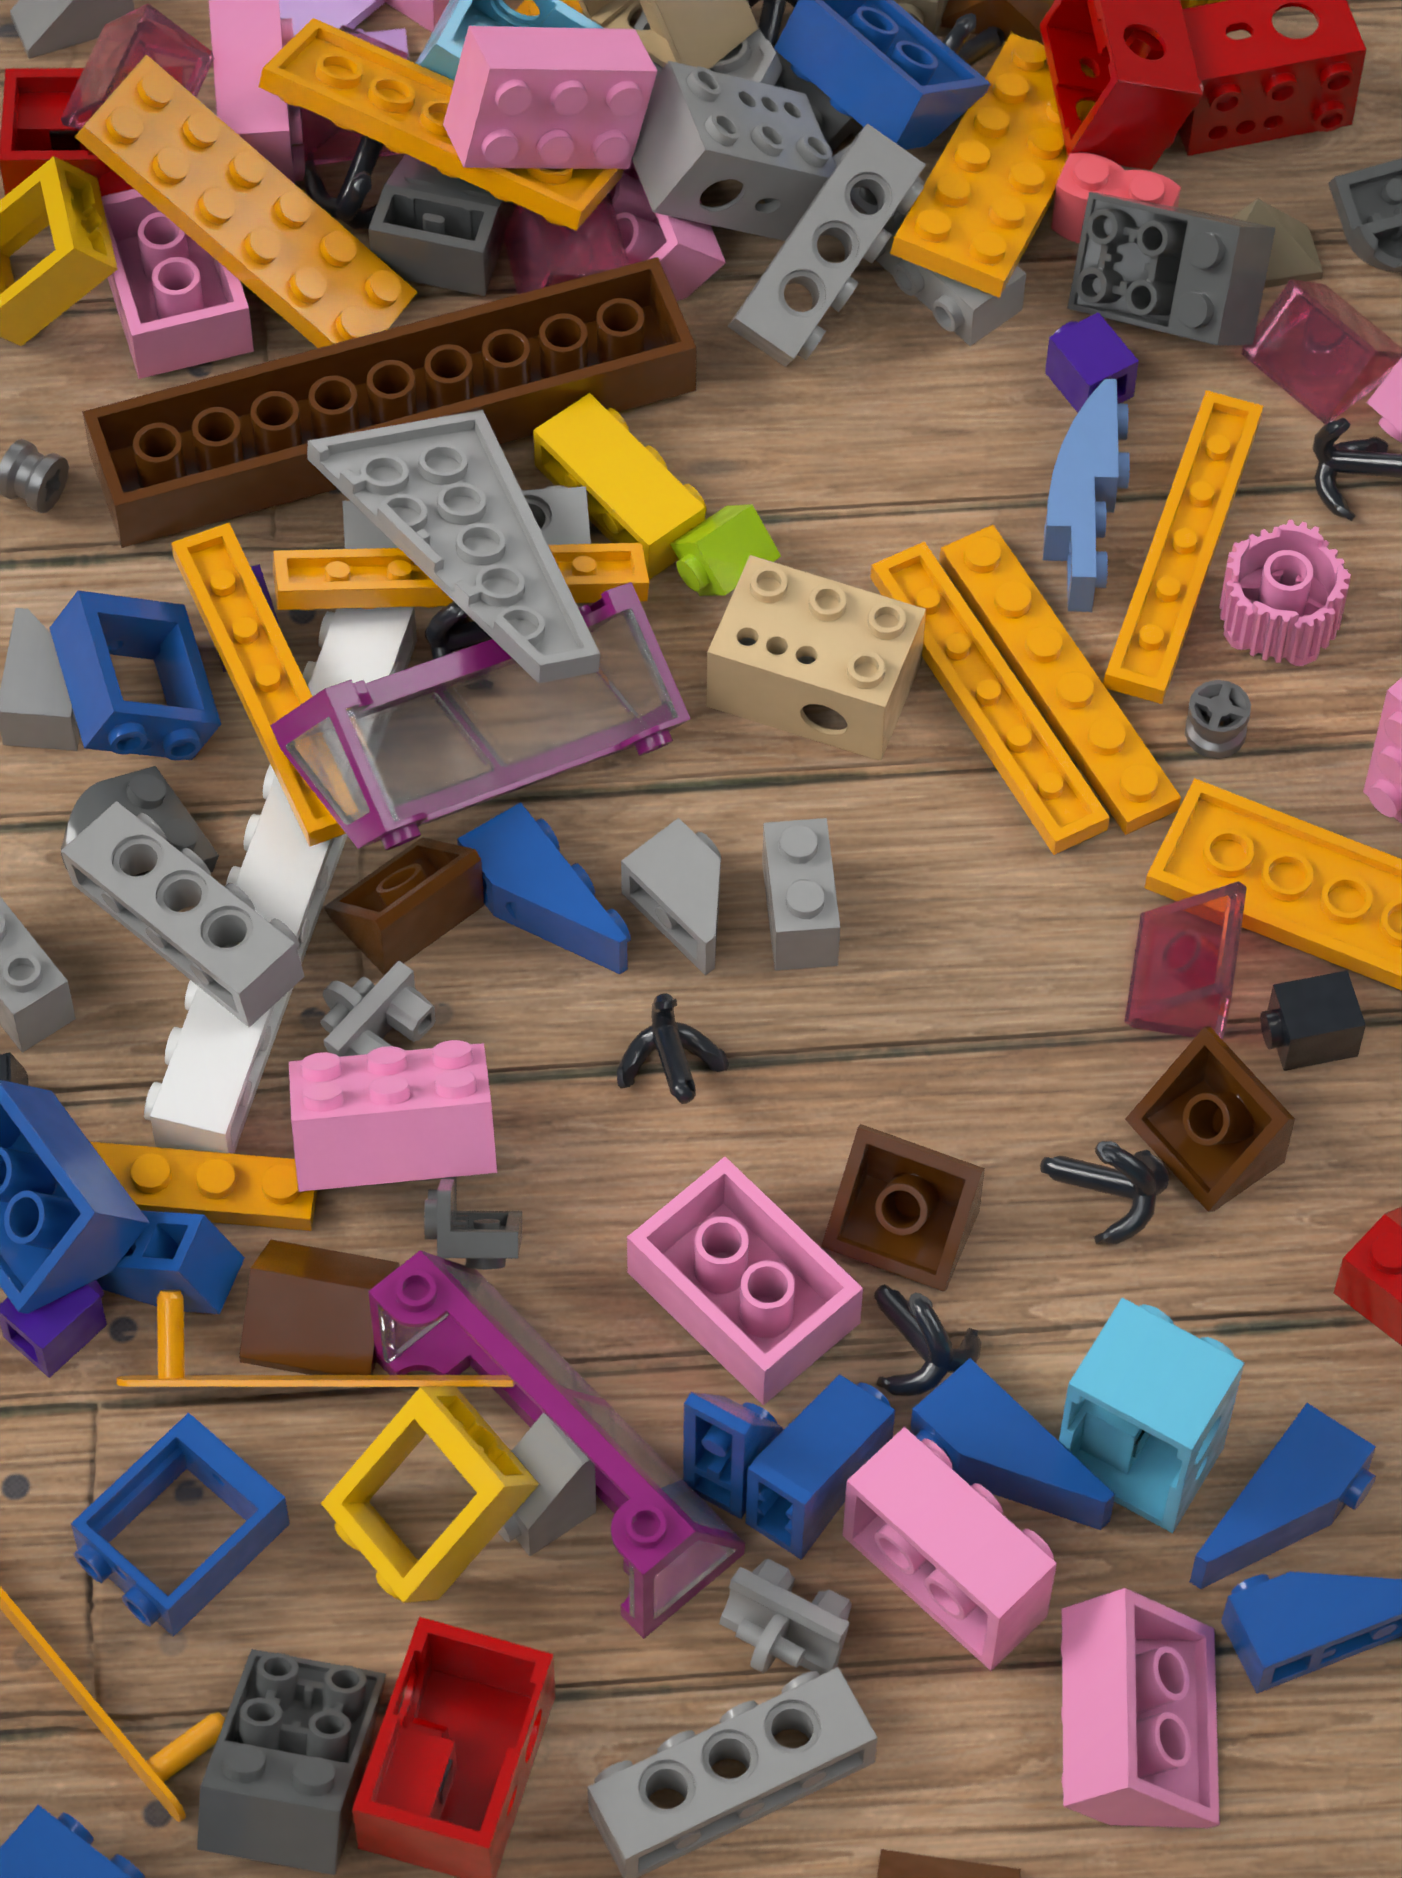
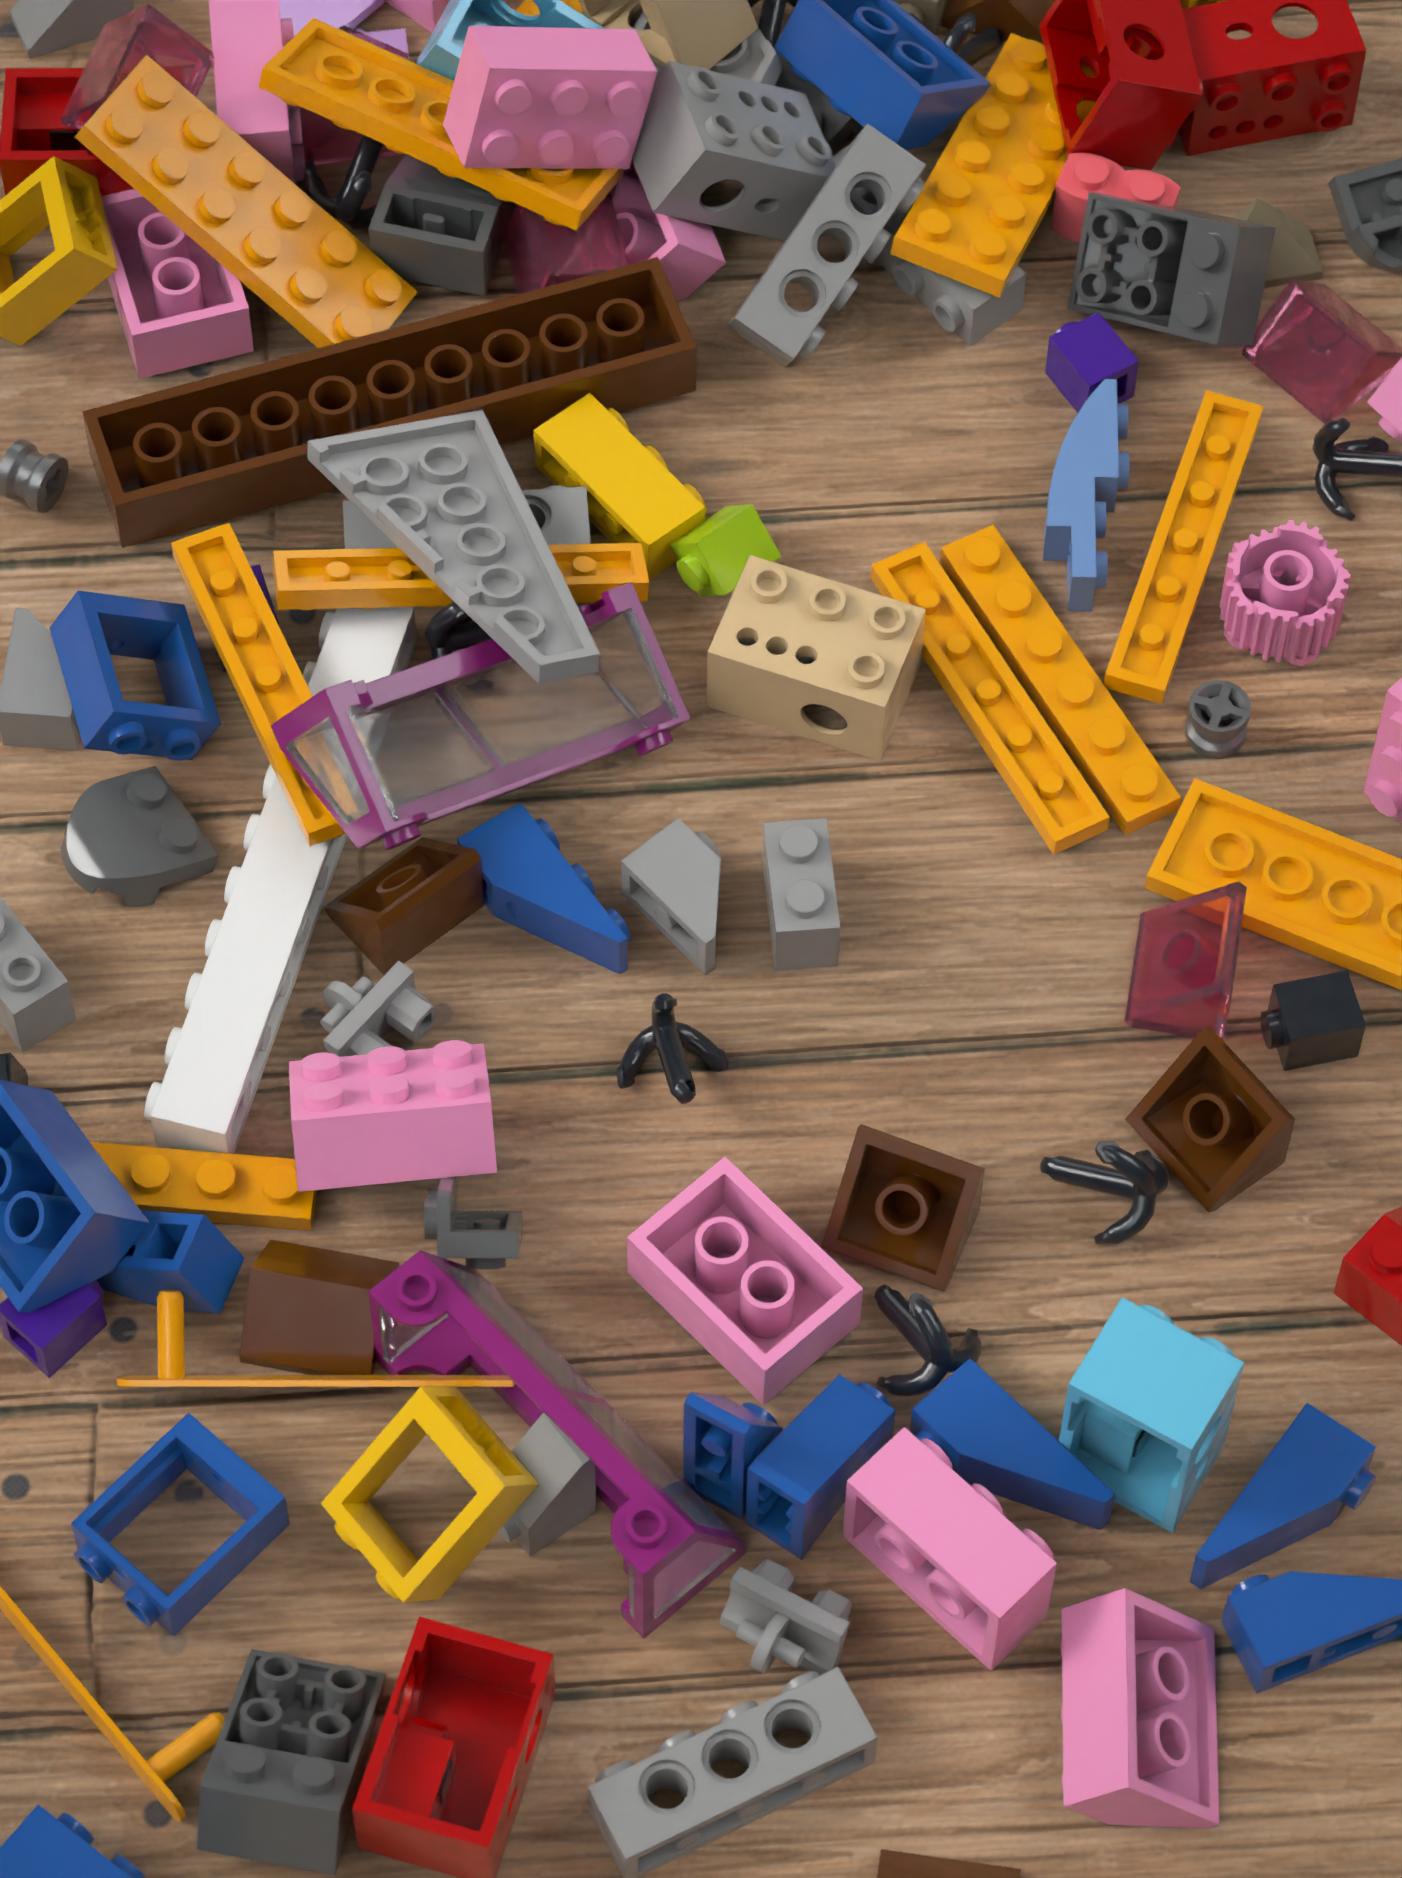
(240, 978): light grey brick -> none

